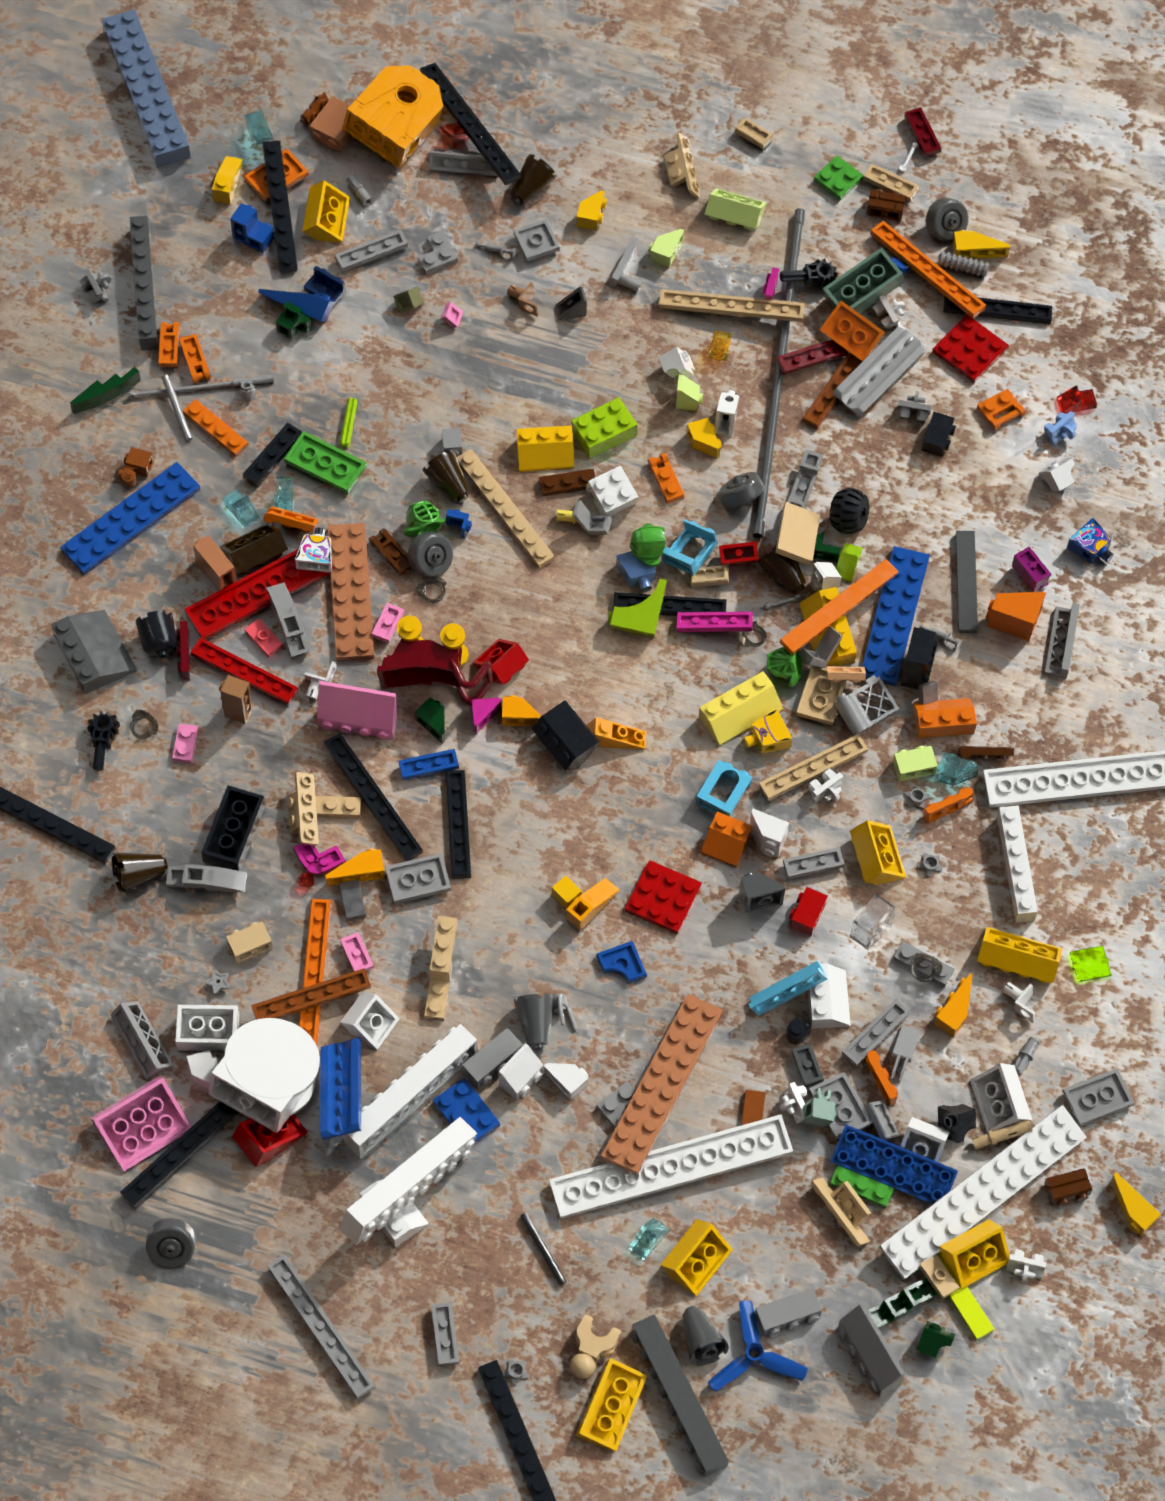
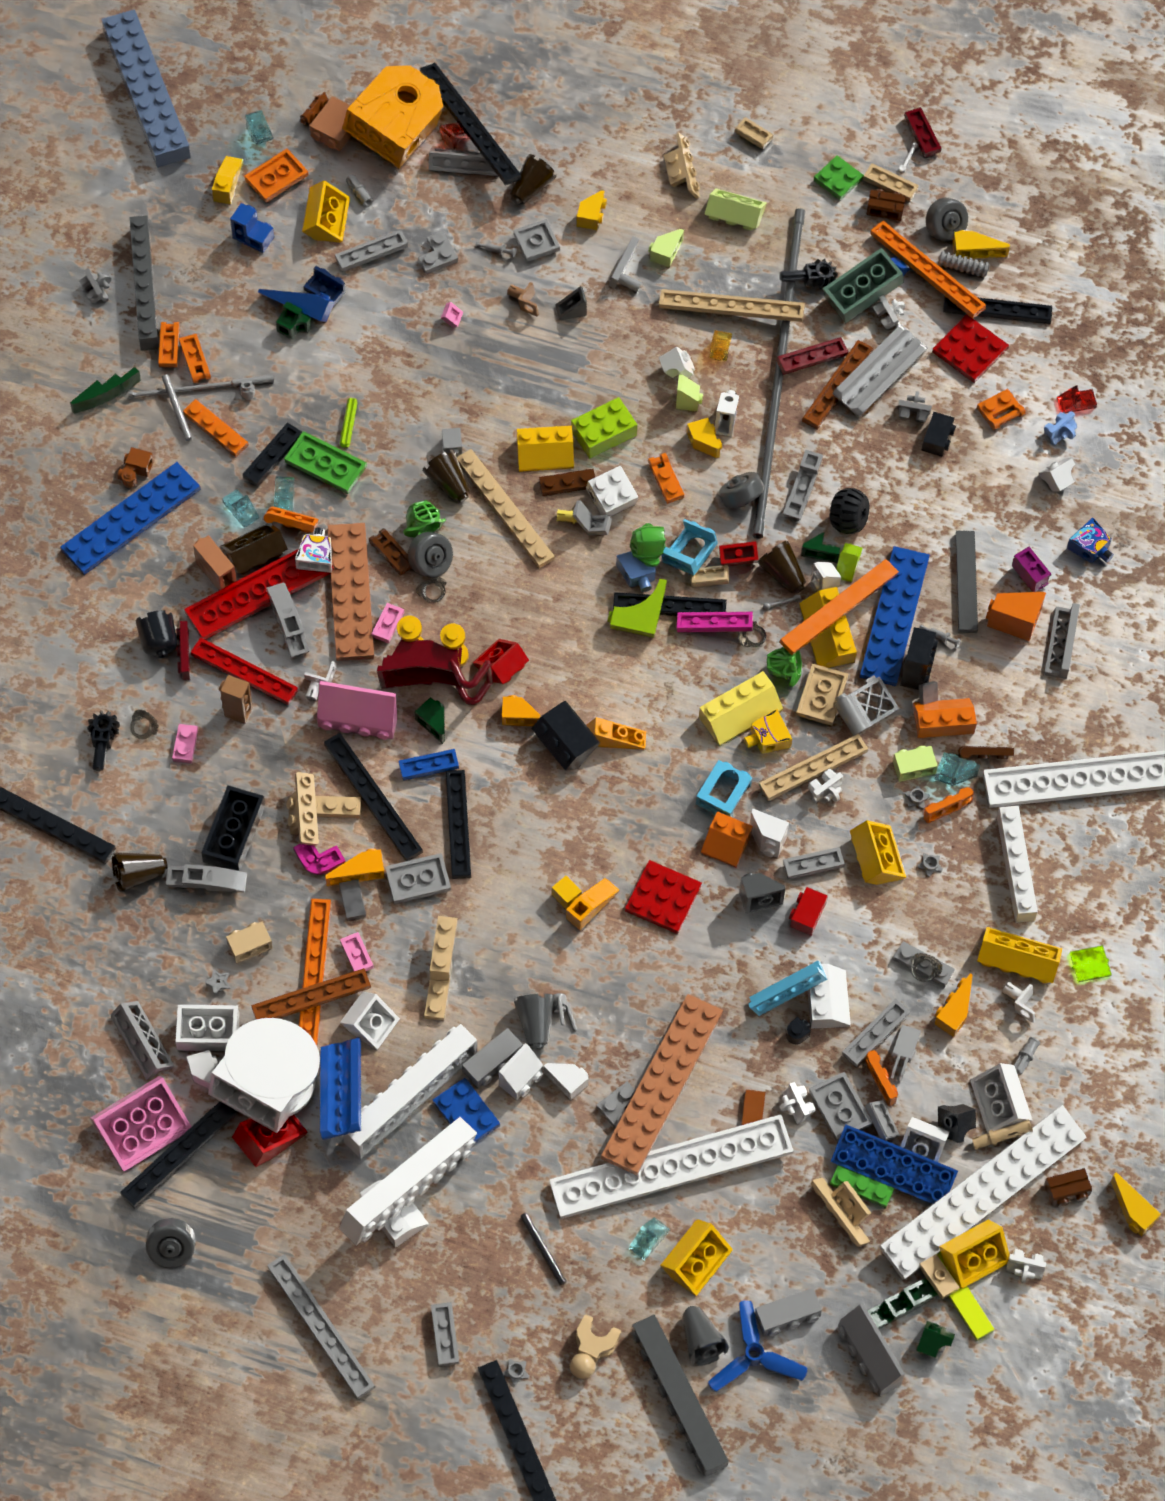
(93, 649): dark grey slope -> none
(263, 637): coral plate -> none
(279, 206): black plate -> none
(306, 879): clear red hinge -> none
(408, 299): olive panel -> none
(459, 519): blue bracket -> none
(483, 711): dark pink slope -> none
(611, 1405): yellow slope -> none
(623, 961): blue tile -> none
(771, 280): dark pink plate -> none
(797, 533): tan tile -> none
(807, 1065): dark grey plate -> none
(819, 1110): brick -> none
(824, 649): light grey bracket -> none
(852, 331): orange plate -> none
(854, 674): light nougat plate -> none
(872, 922): clear brick -> none
(1098, 1097): light grey plate -> none

